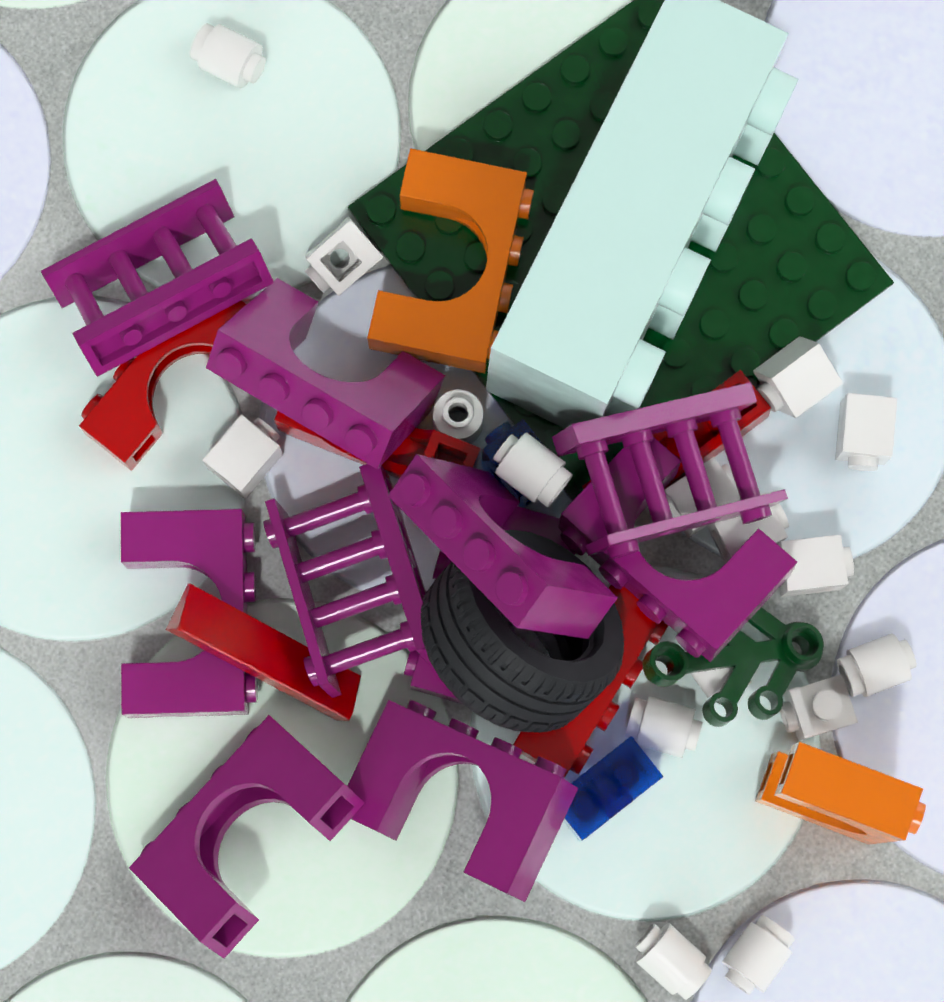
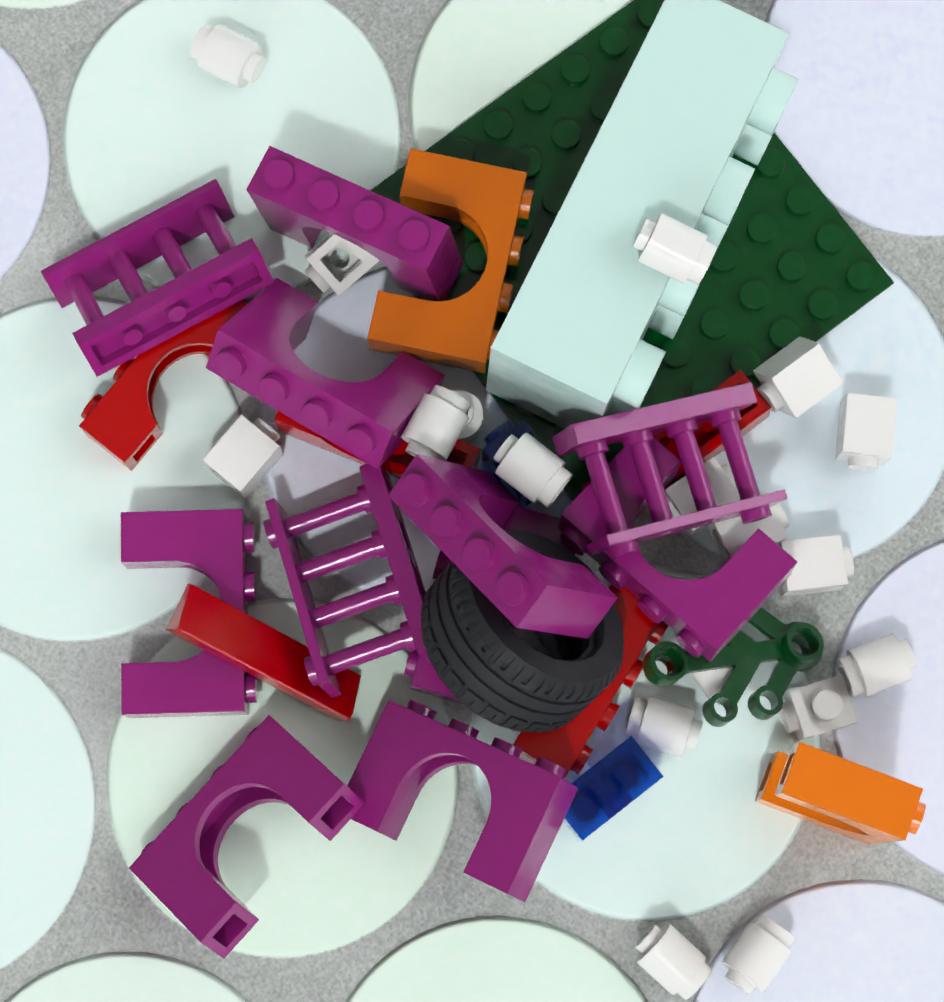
(306, 199): none -> magenta arch
(436, 424): none -> white brick
(674, 249): none -> white brick

